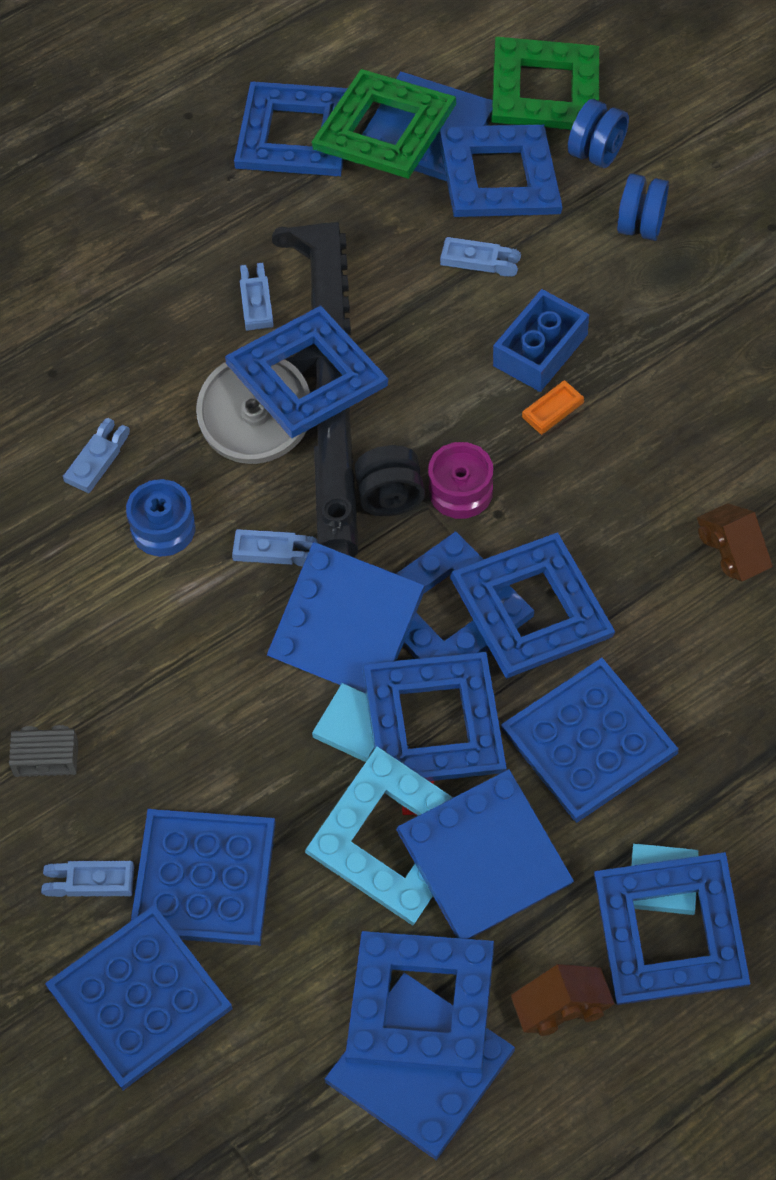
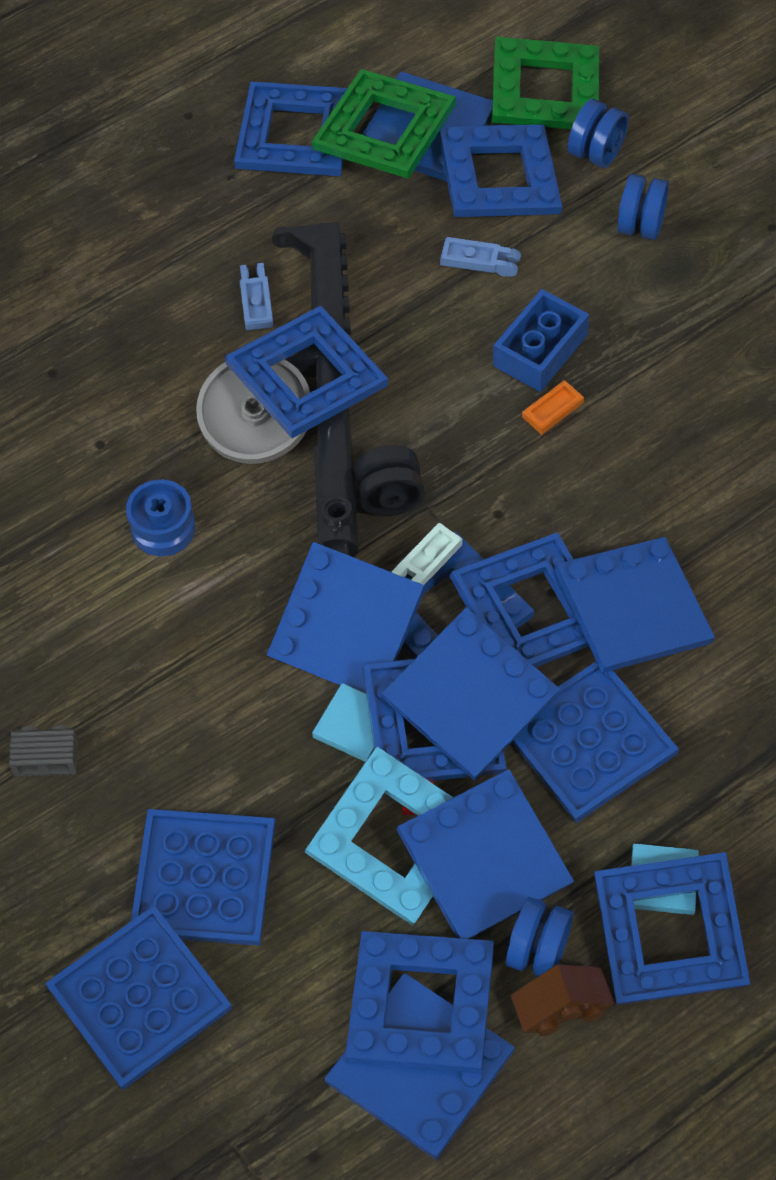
(90, 878): medium blue hinge -> none
(96, 456): medium blue hinge -> none
(271, 547): medium blue hinge -> none
(429, 554): none -> light aqua plate
(460, 480): magenta wheel -> none
(470, 693): none -> blue plate
(534, 936): none -> blue wheel
(634, 604): none -> blue plate
(738, 538): reddish brown brick -> none

